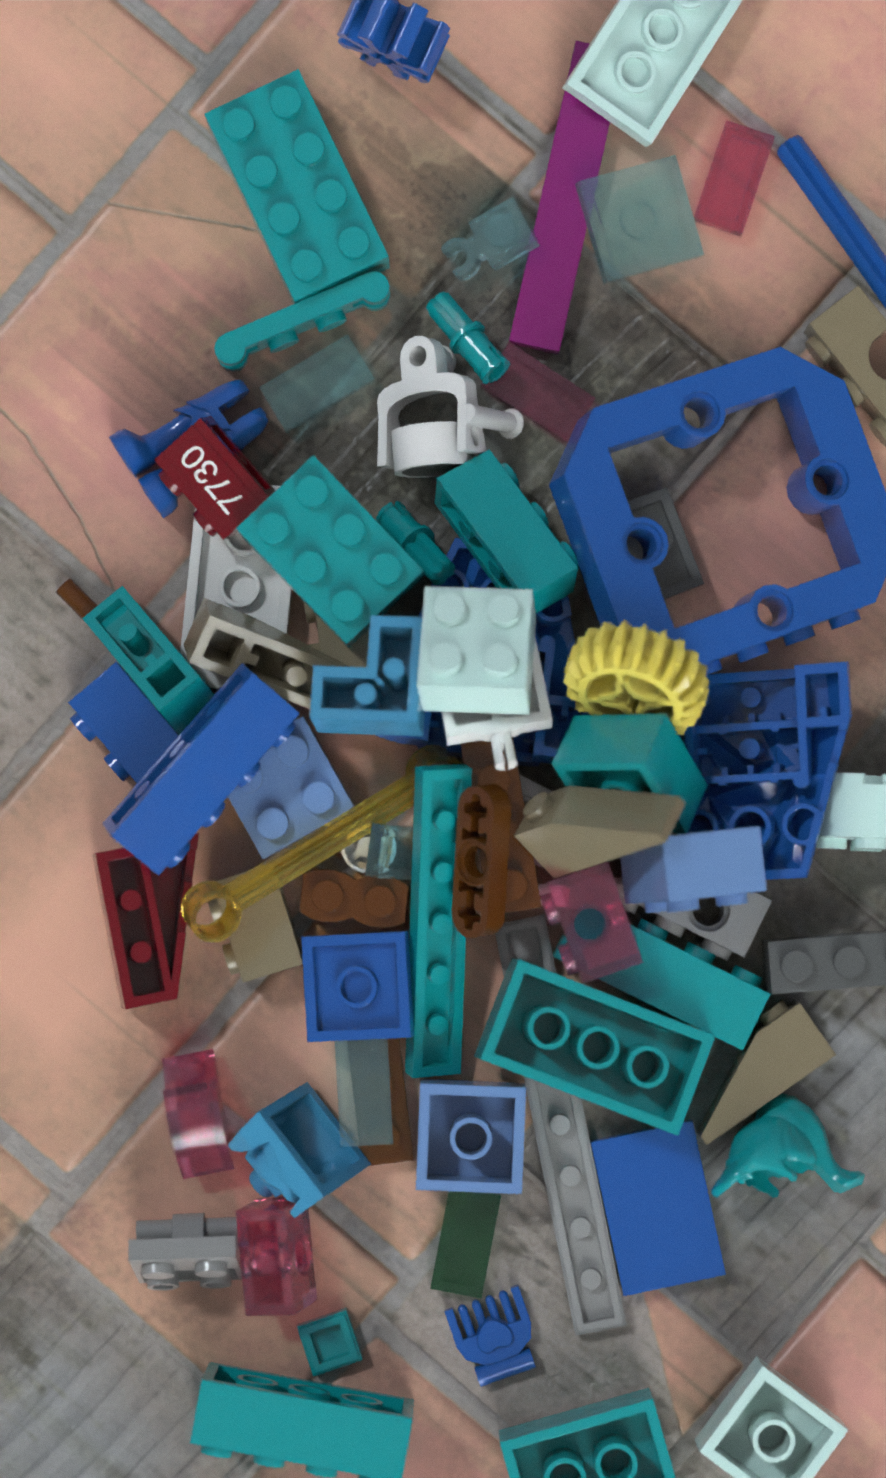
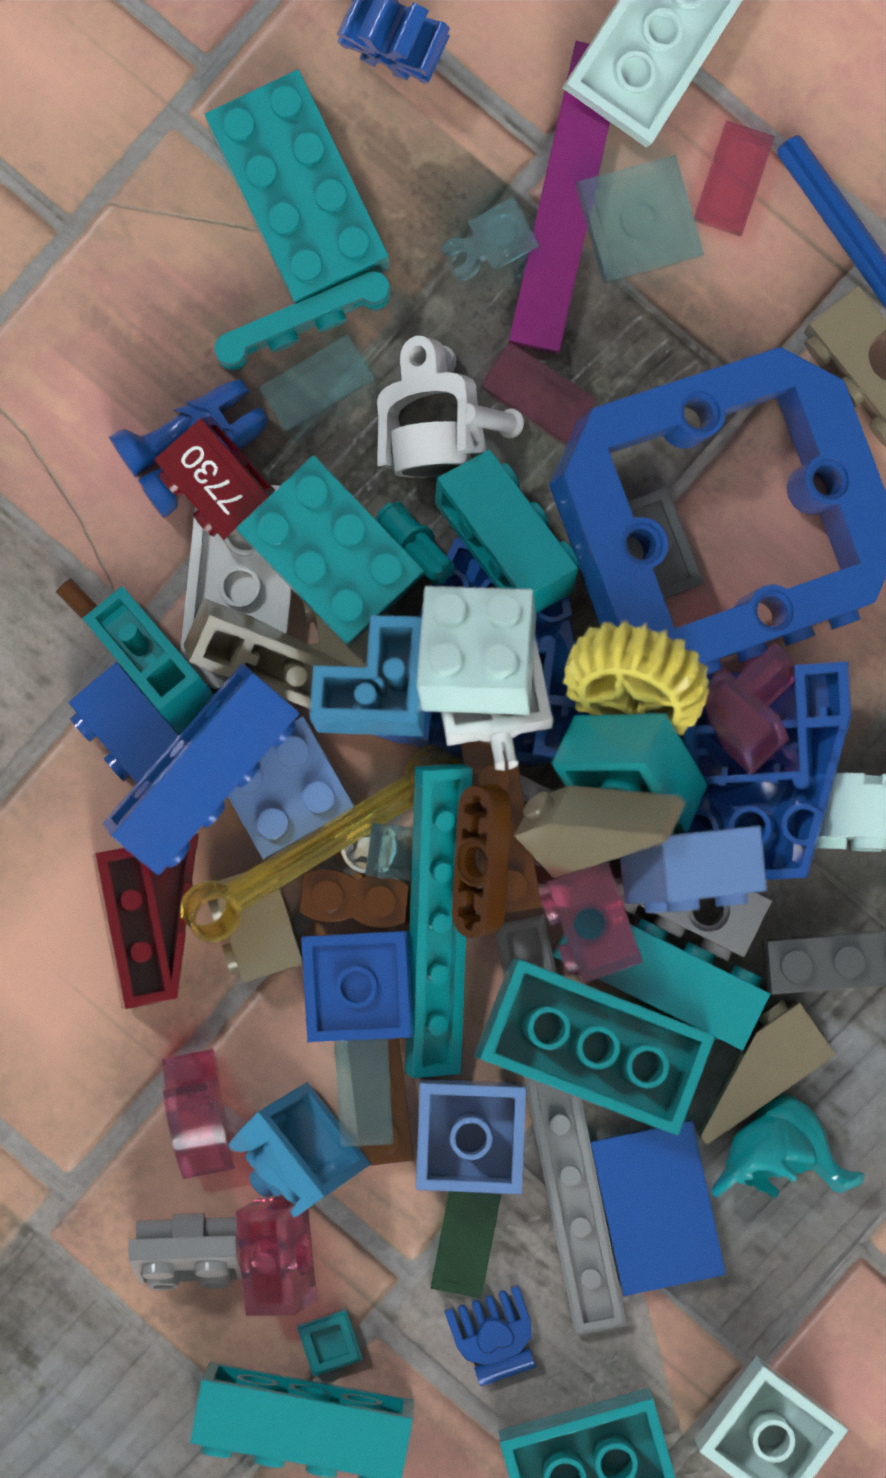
(467, 338): teal axle -> none
(741, 711): none -> clear pink brick

